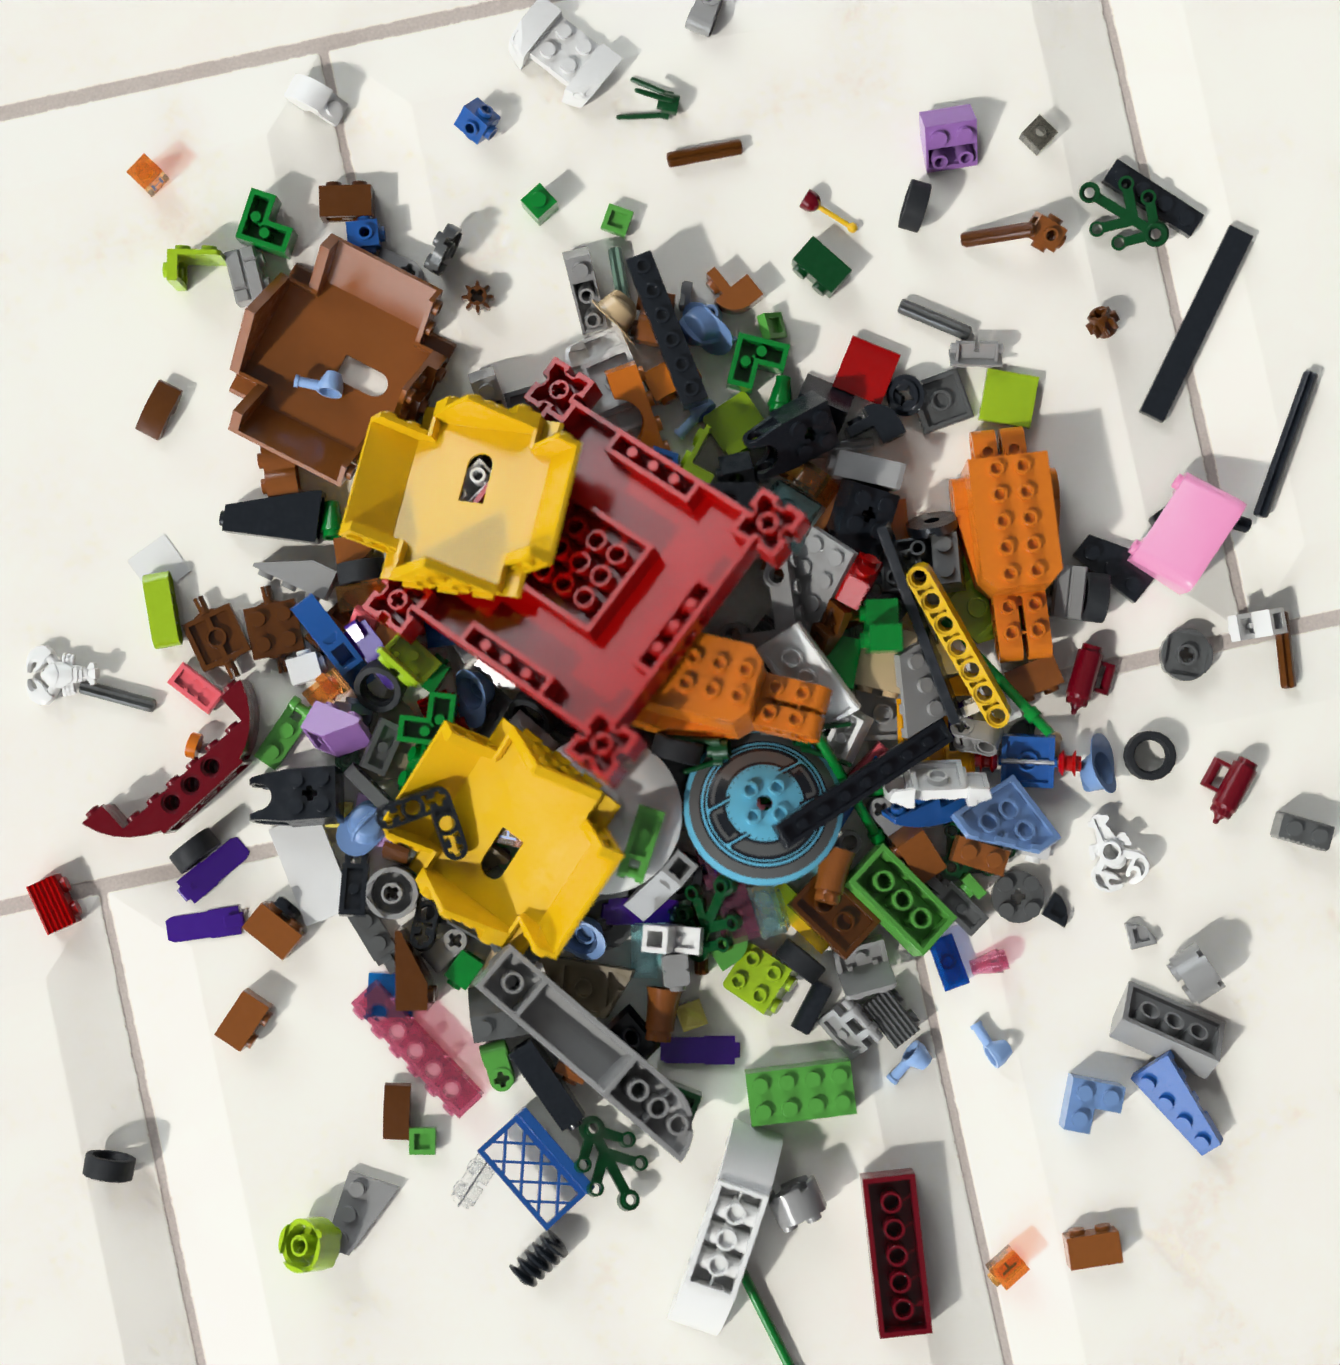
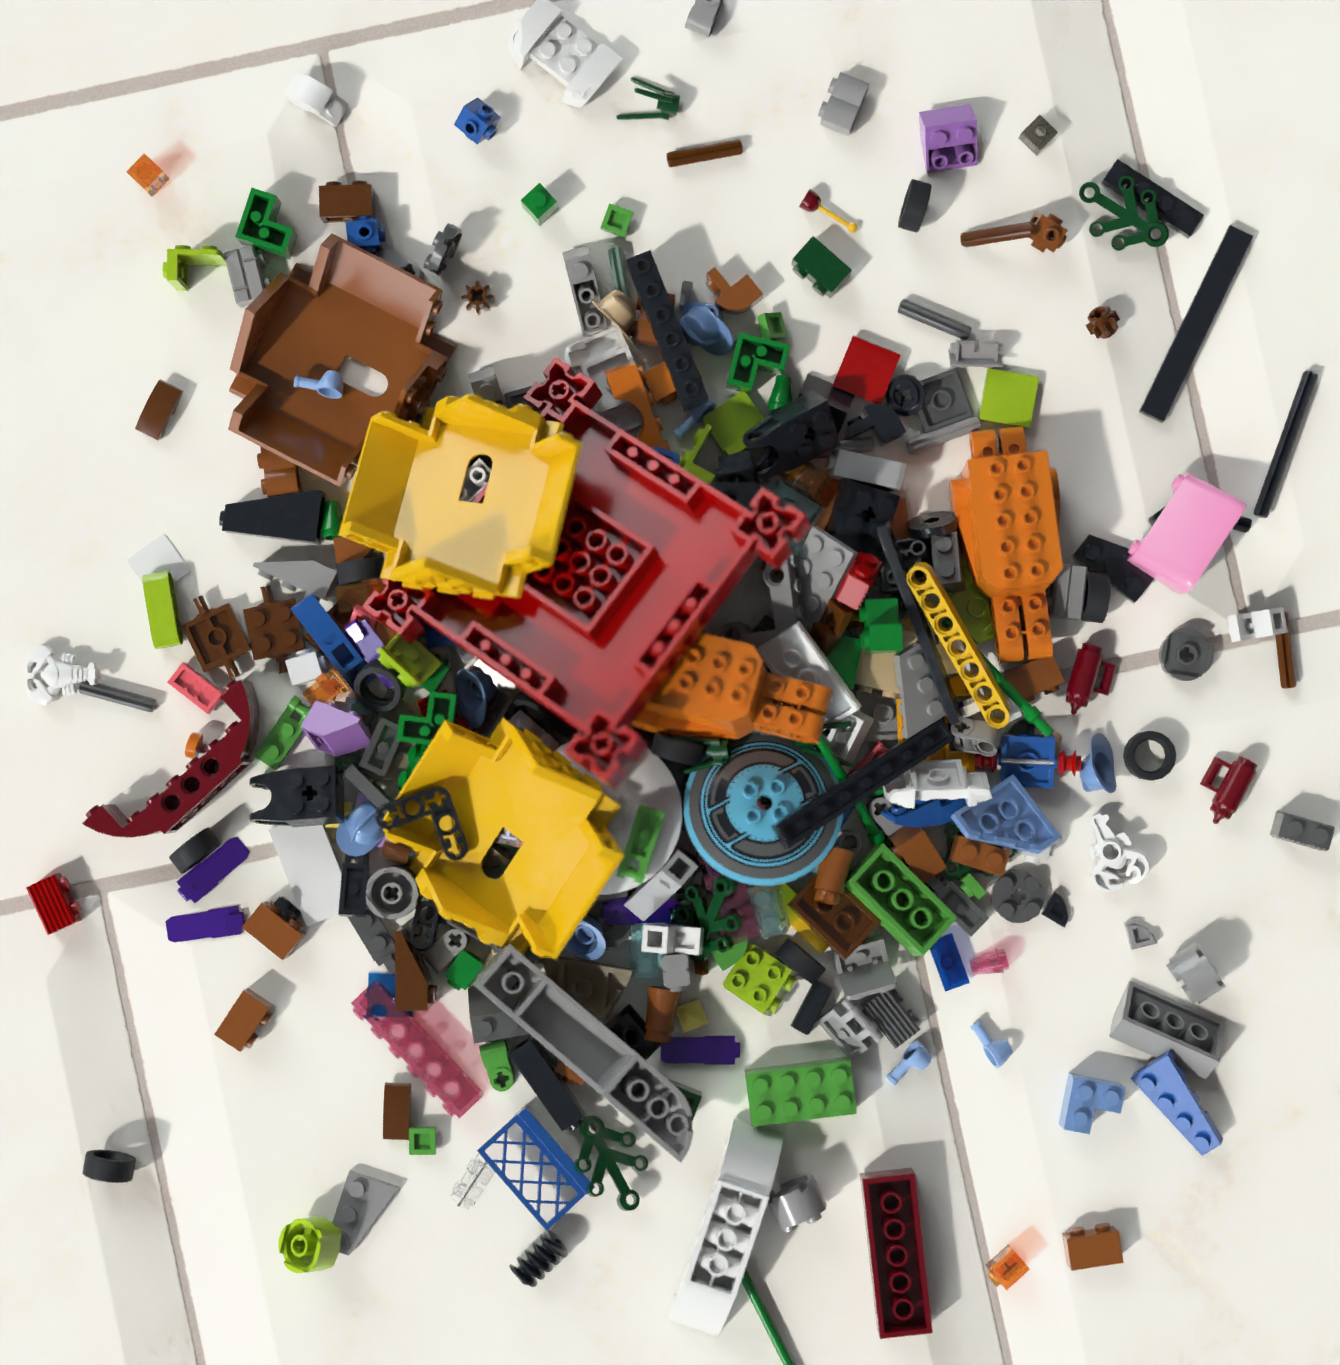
(844, 103): none -> light grey brick
(943, 435): none -> light grey axle

